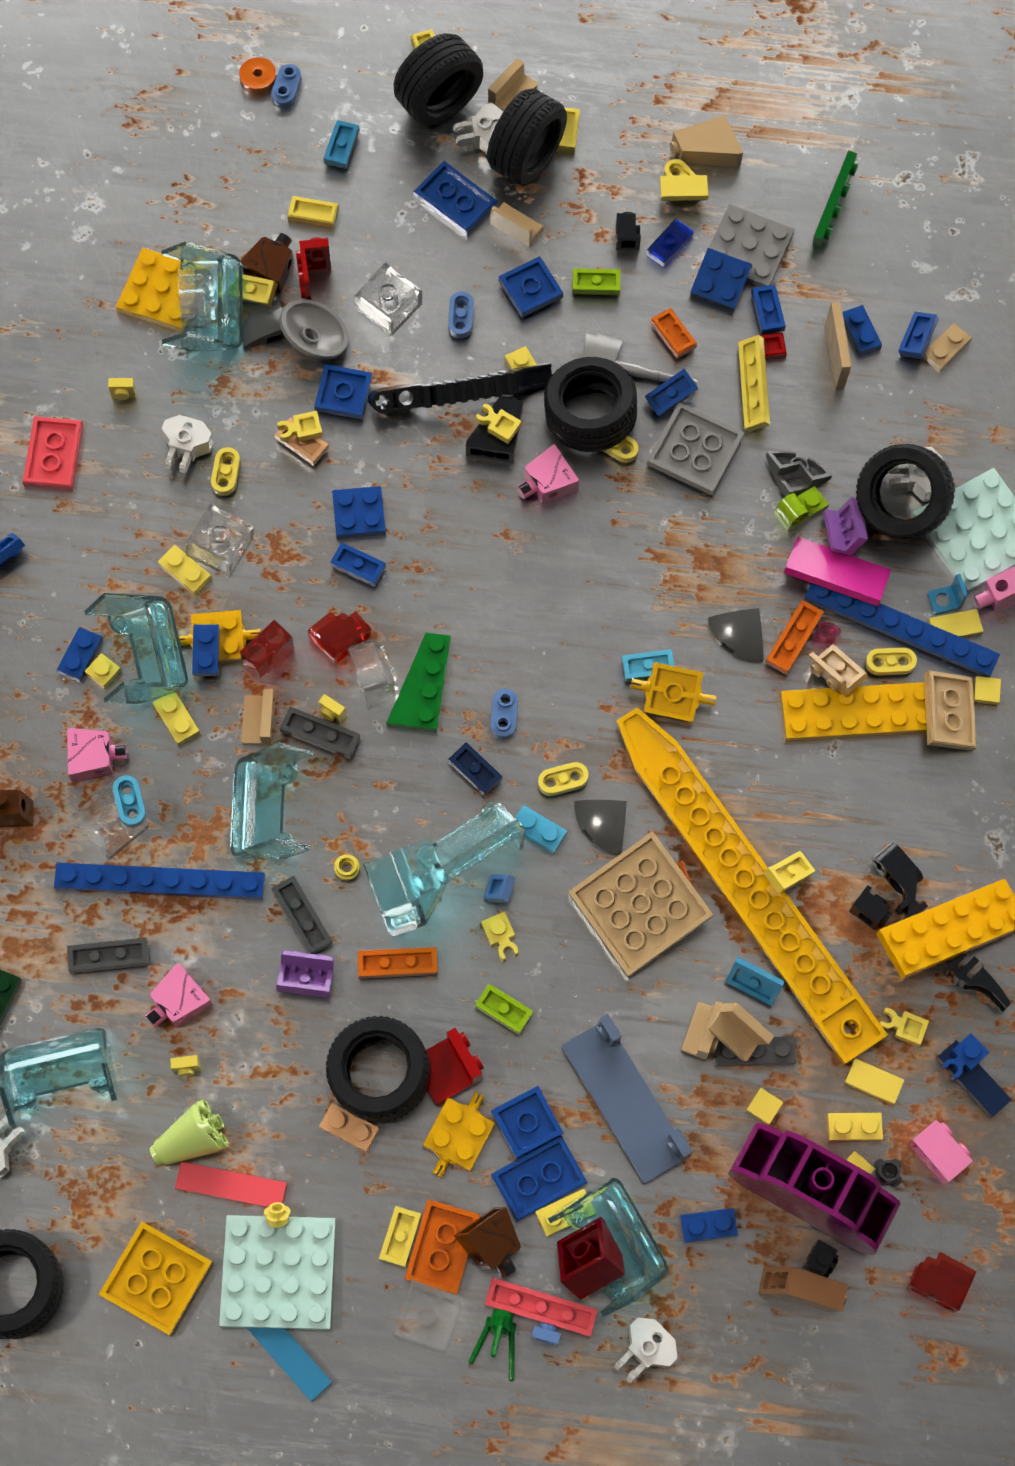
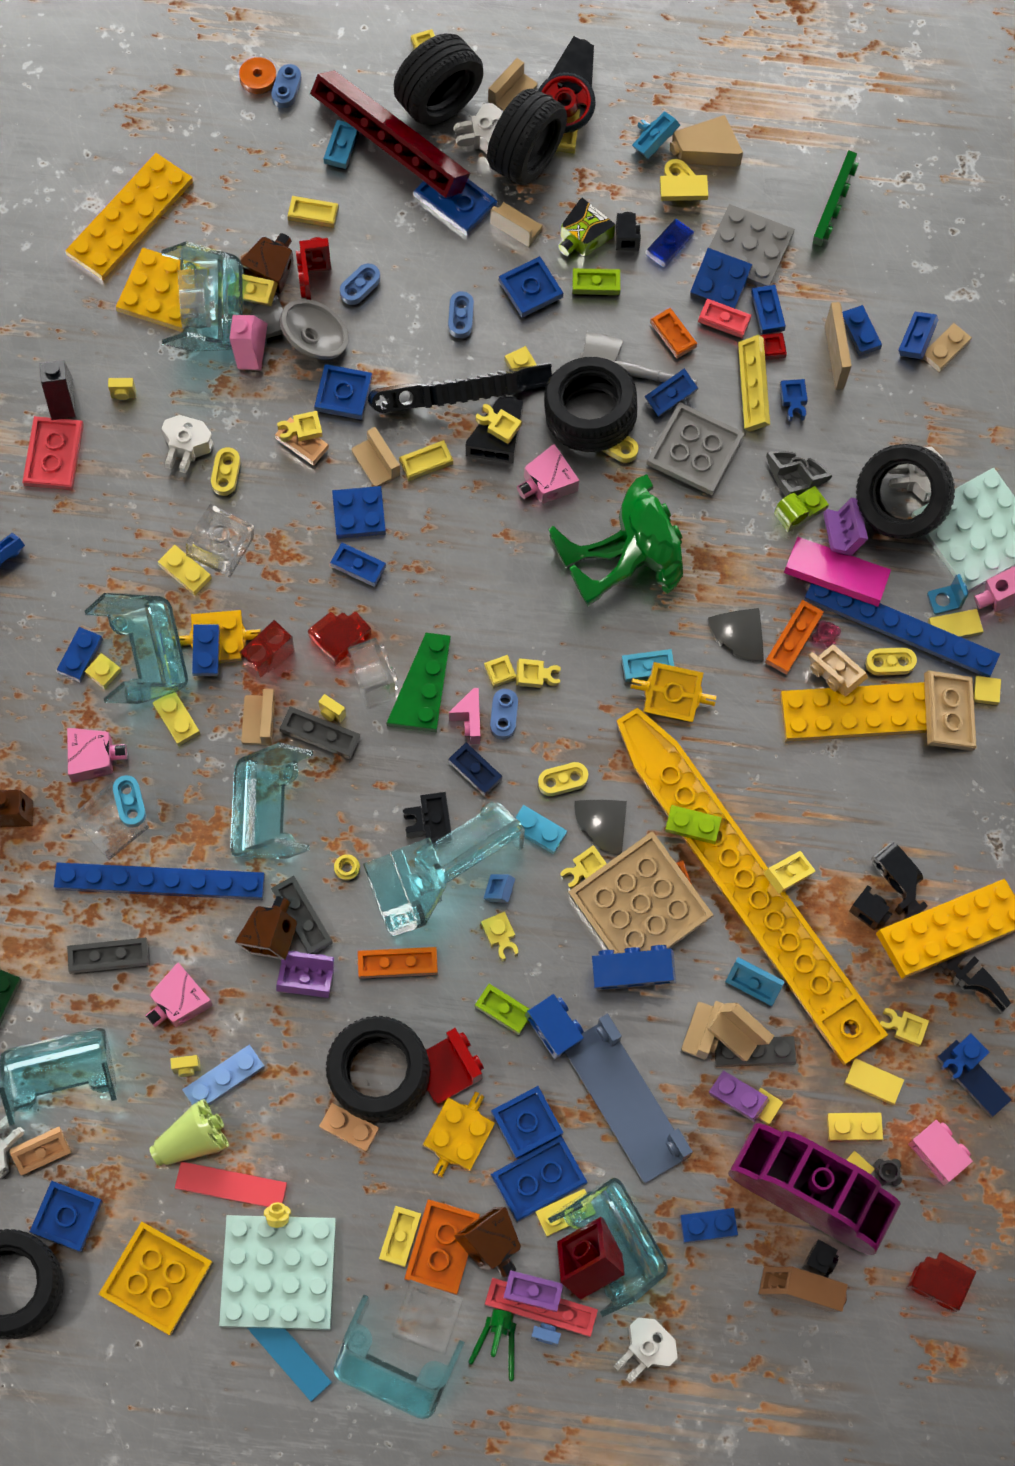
(40, 1151): none -> light nougat plate
(58, 389): none -> slope
(66, 1216): none -> blue plate
(129, 216): none -> yellow plate
(224, 1077): none -> light blue plate
(248, 341): none -> bright pink slope
(269, 930): none -> reddish brown torso
(357, 284): none -> medium blue plate
(376, 459): none -> tan panel
(385, 1382): none -> clear light blue windscreen
(388, 299): clear brick -> none
(390, 133): none -> dark red brick
(426, 460): none -> light yellow tile
(430, 819): none -> black plate
(468, 711): none -> bright pink slope
(500, 671): none -> light yellow tile
(532, 673): none -> light yellow plate
(533, 1291): none -> medium lavender plate
(555, 1026): none -> blue brick
(578, 60): none -> black slope
(585, 97): none -> red wheel
(585, 229): none -> torso
(586, 865): none -> light yellow plate
(633, 968): none -> blue brick
(643, 540): none -> green animal
(655, 134): none -> dark azure plate
(693, 824): none -> lime plate
(724, 318): none -> coral plate
(738, 1096): none -> medium lavender plate
(794, 395): none -> blue plate

